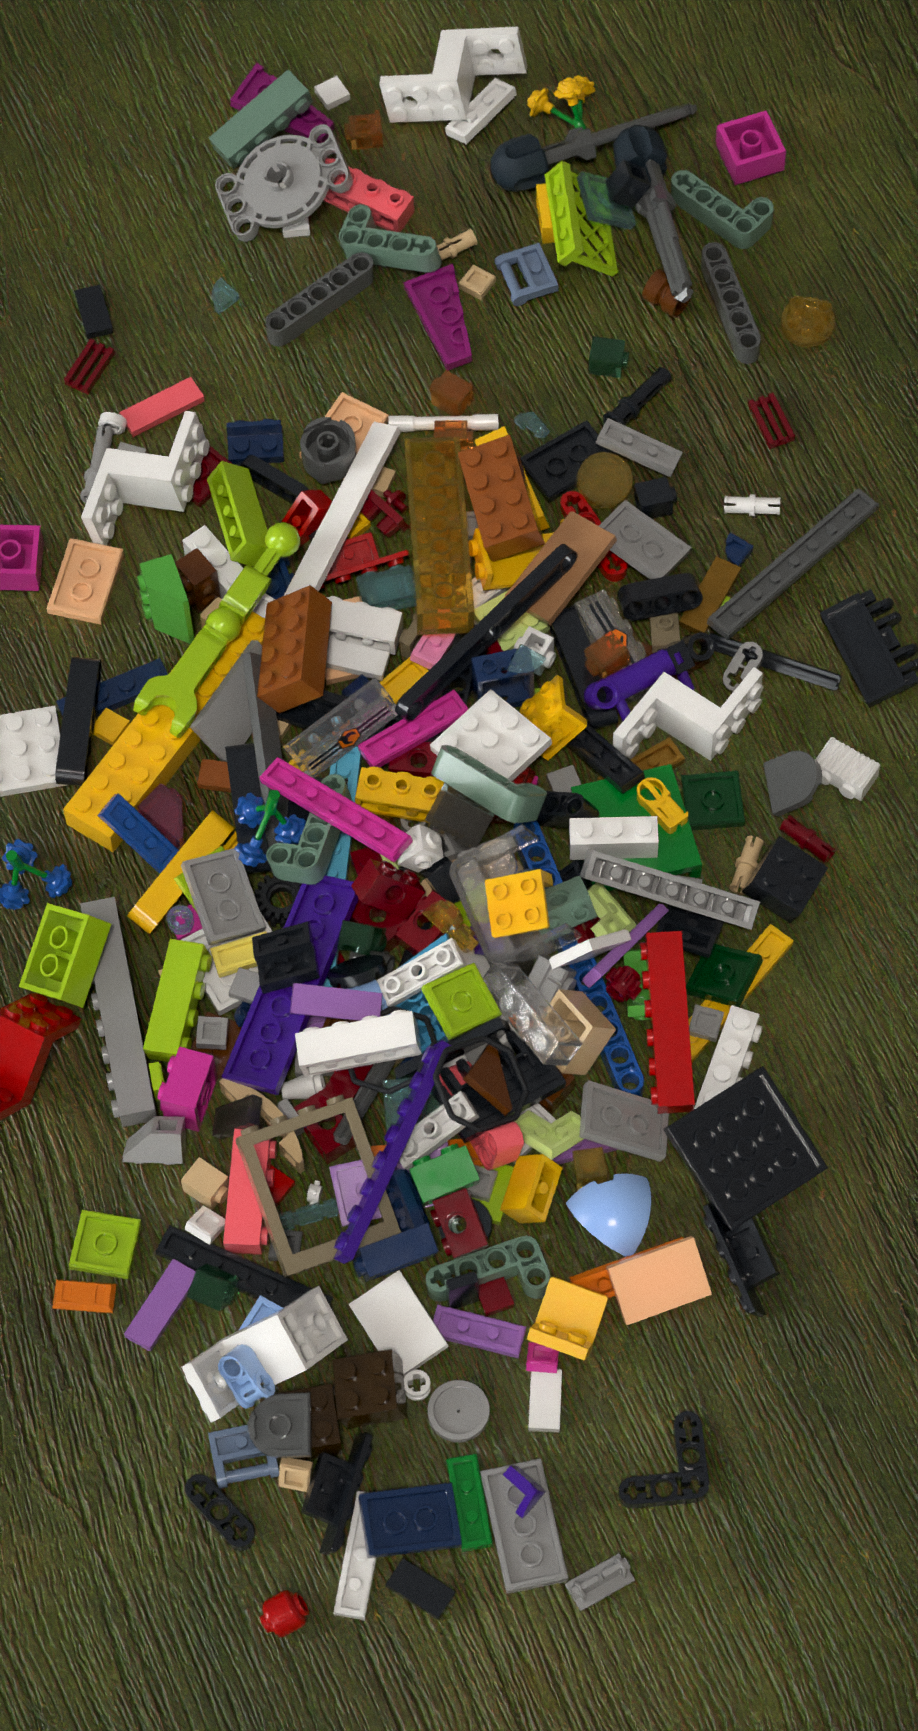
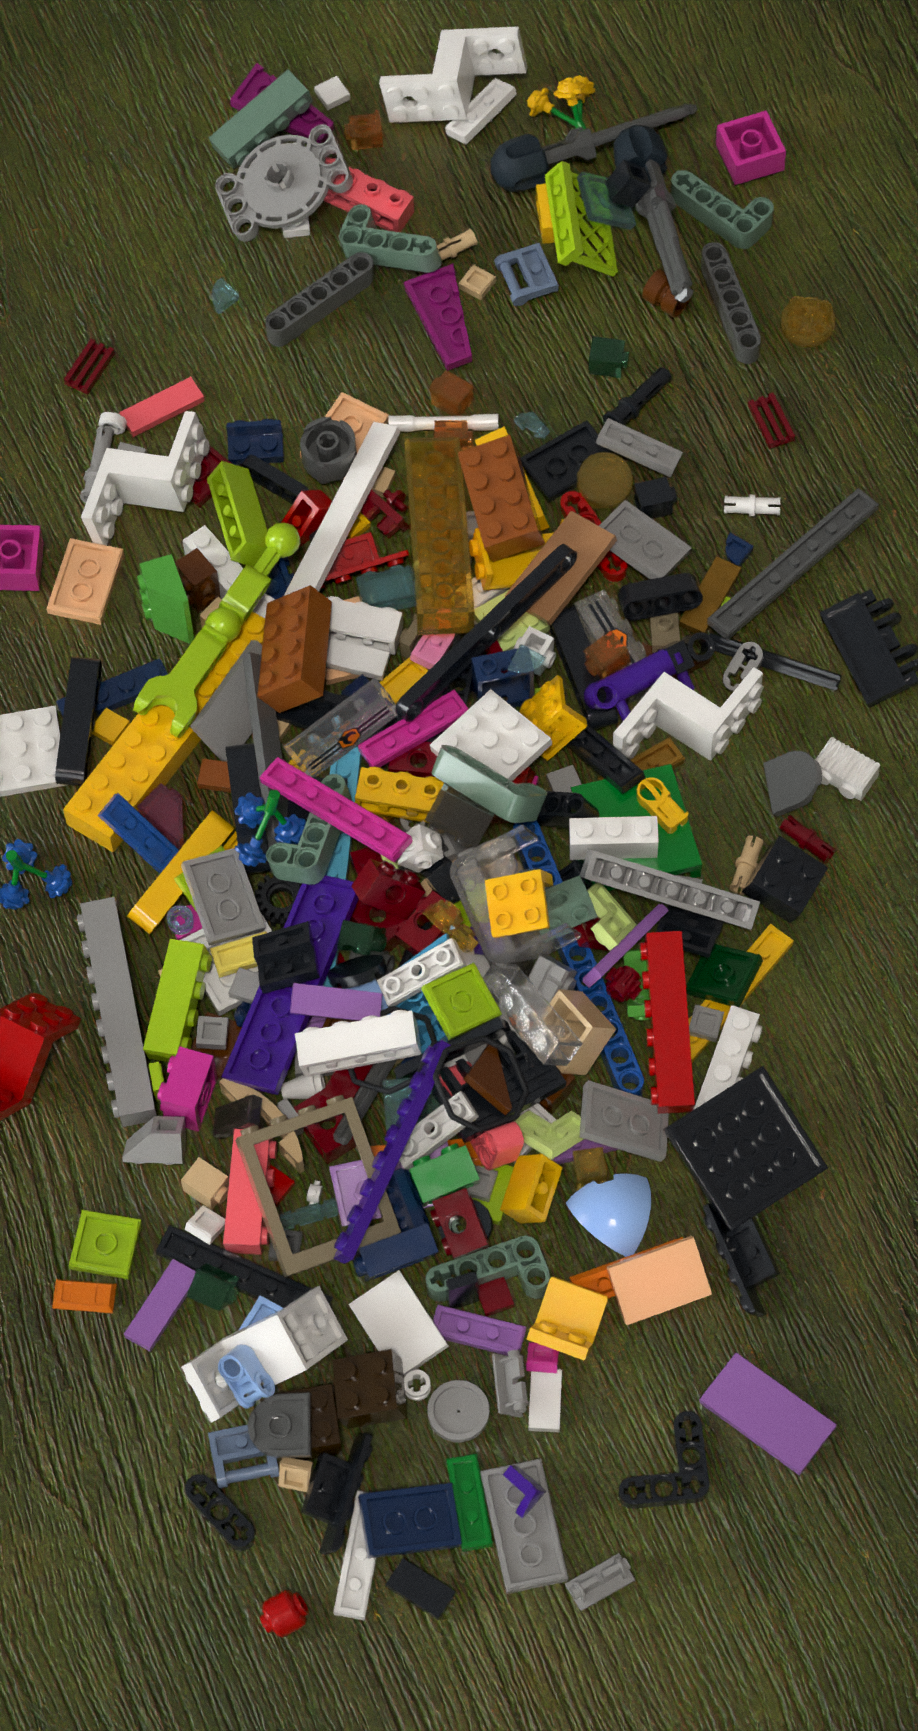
(65, 955): lime brick -> none
(93, 311): black tile -> none
(509, 1391): none -> light grey hinge
(589, 949): white tile -> none
(713, 800): dark green tile -> none
(767, 1413): none -> medium lavender tile

